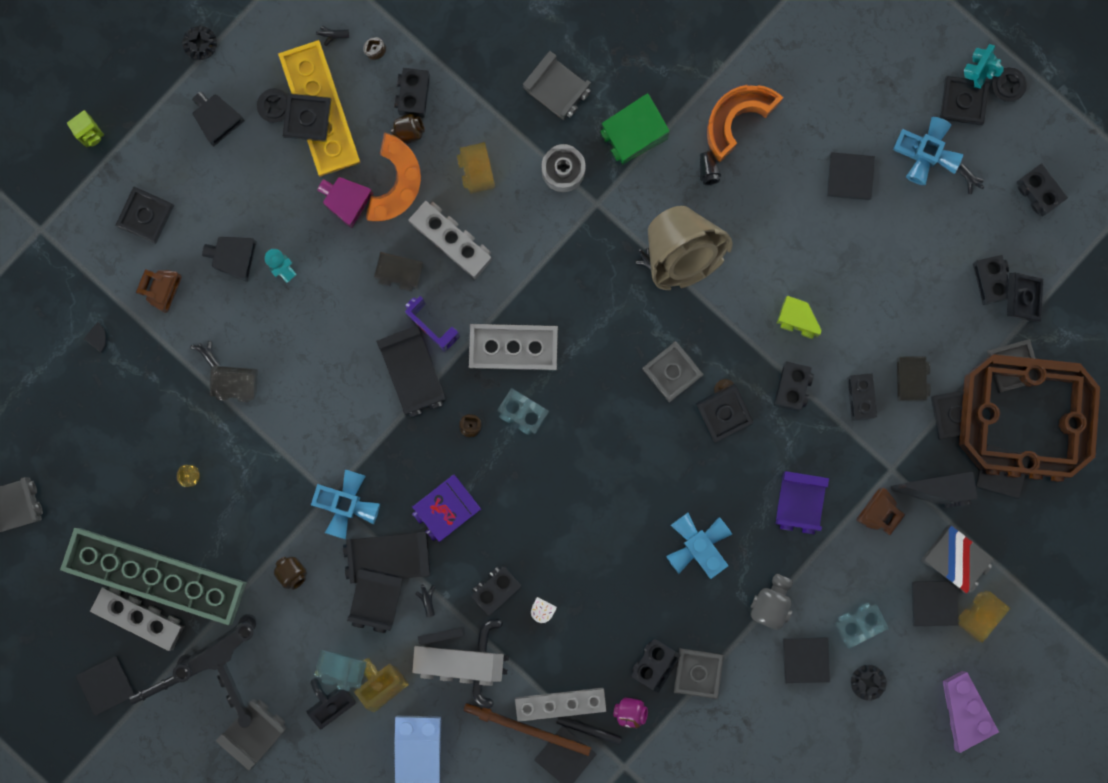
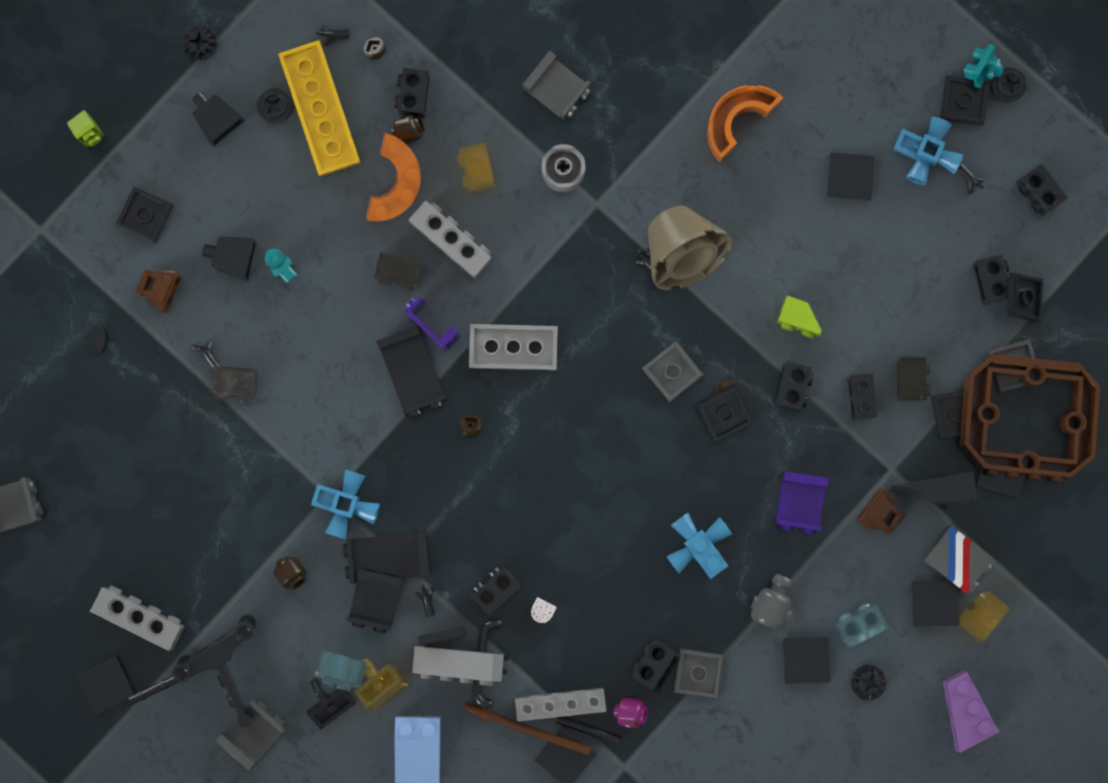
(153, 576): sand green brick -> none
(188, 475): clear yellow tile -> none
(307, 117): black tile -> none
(345, 199): magenta torso -> none
(445, 508): dark purple panel -> none
(525, 407): clear light blue brick -> none
(635, 130): green slope -> none
(709, 170): black cone -> none

